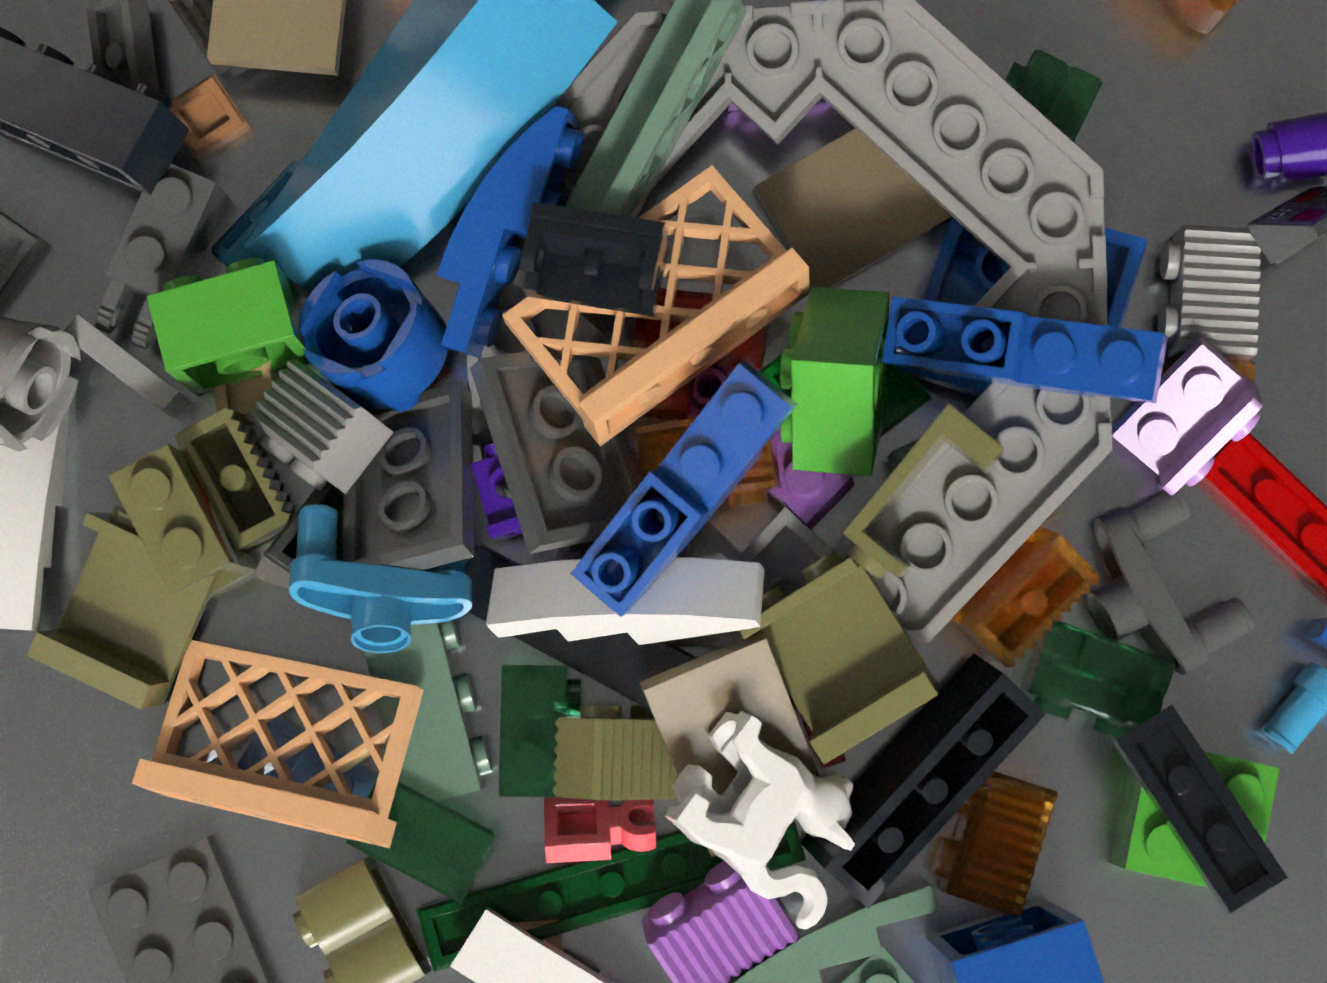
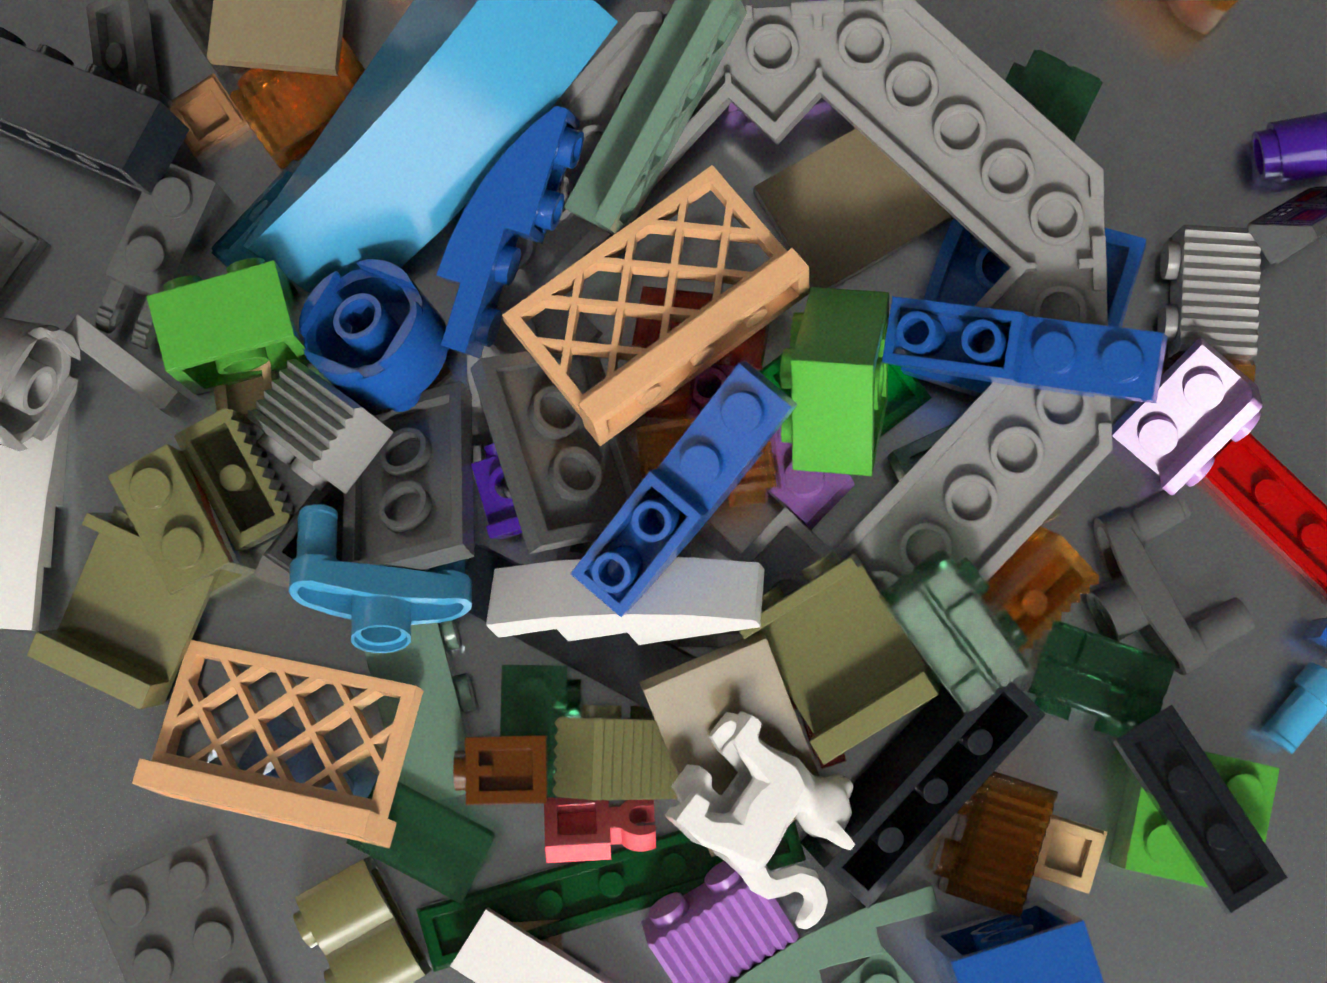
(294, 107): none -> clear orange brick
(503, 770): none -> reddish brown bracket
(594, 259): black hinge -> none
(948, 427): olive panel -> none
(955, 628): none -> clear green brick
(1070, 853): none -> tan tile

